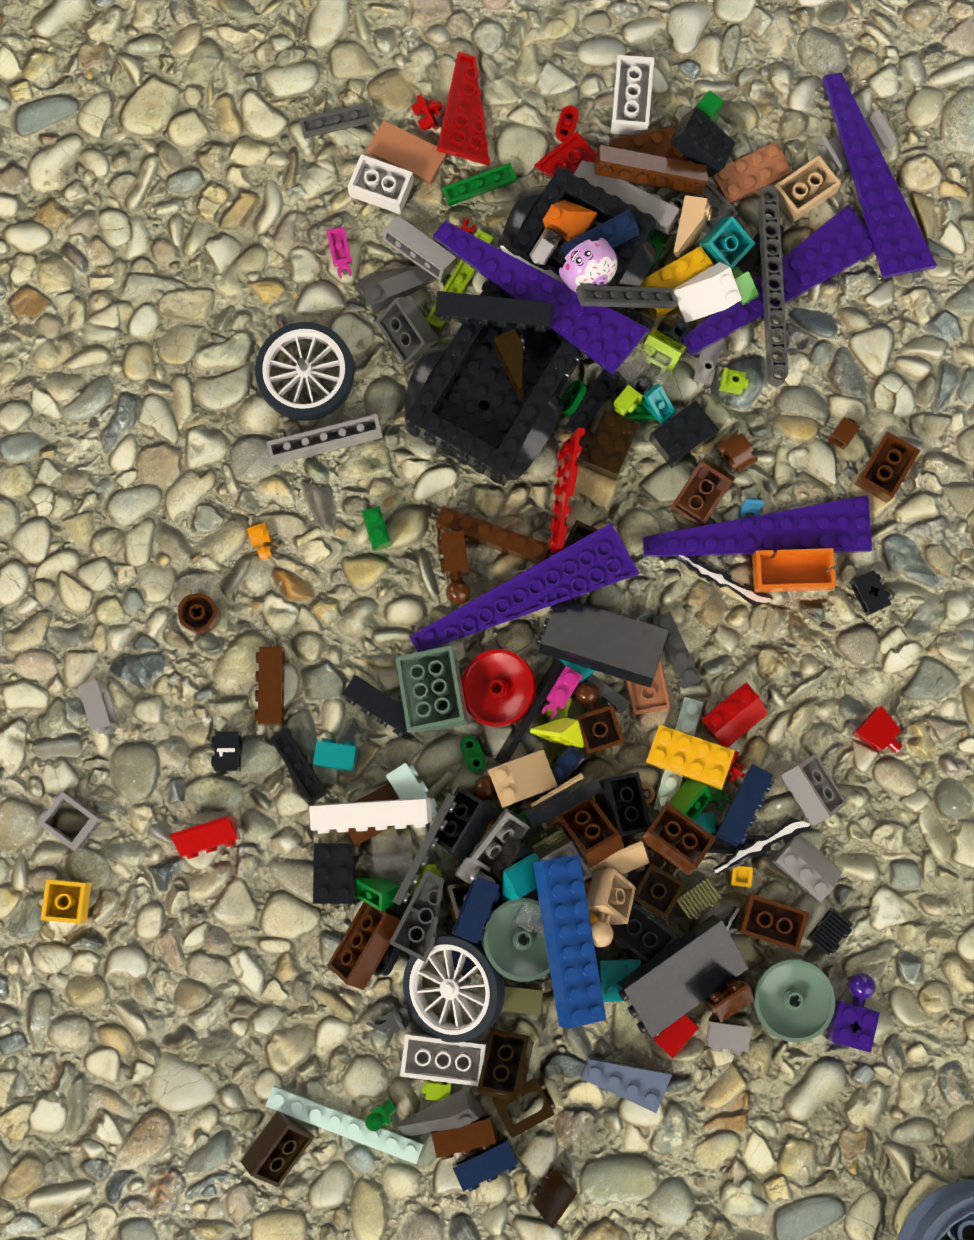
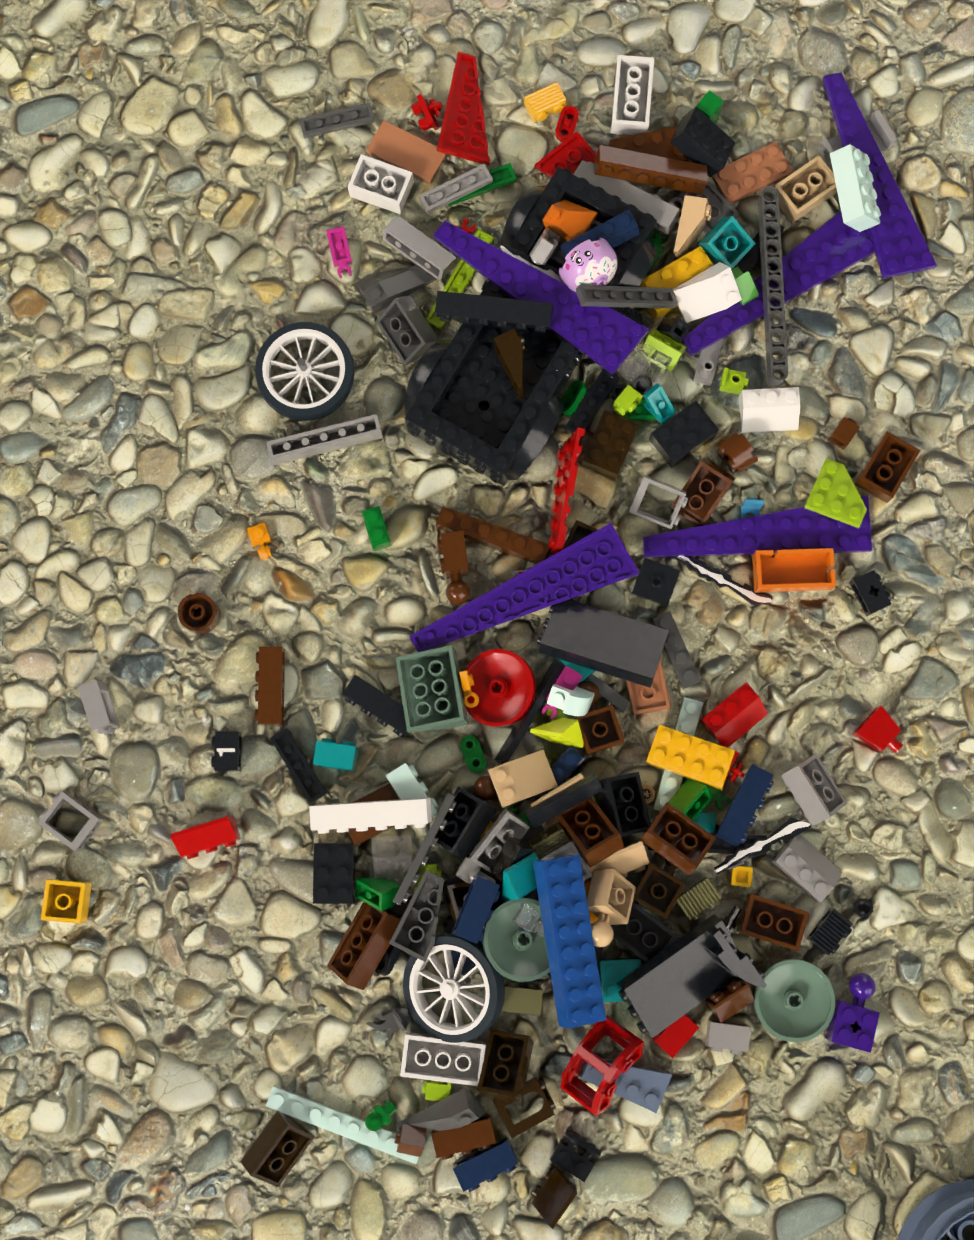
(410, 1140): none -> reddish brown brick
(455, 188): none -> light grey plate
(467, 681): none -> light orange plate
(545, 102): none -> yellow brick
(571, 1160): none -> black plate
(572, 702): none -> light aqua brick
(600, 1100): none -> red window
(650, 516): none -> light grey window
(655, 582): none -> black plate
(733, 959): none -> slope
(769, 409): none -> white slope
(836, 495): none -> lime plate
(855, 188): none -> light aqua brick
(862, 907): none -> black tile

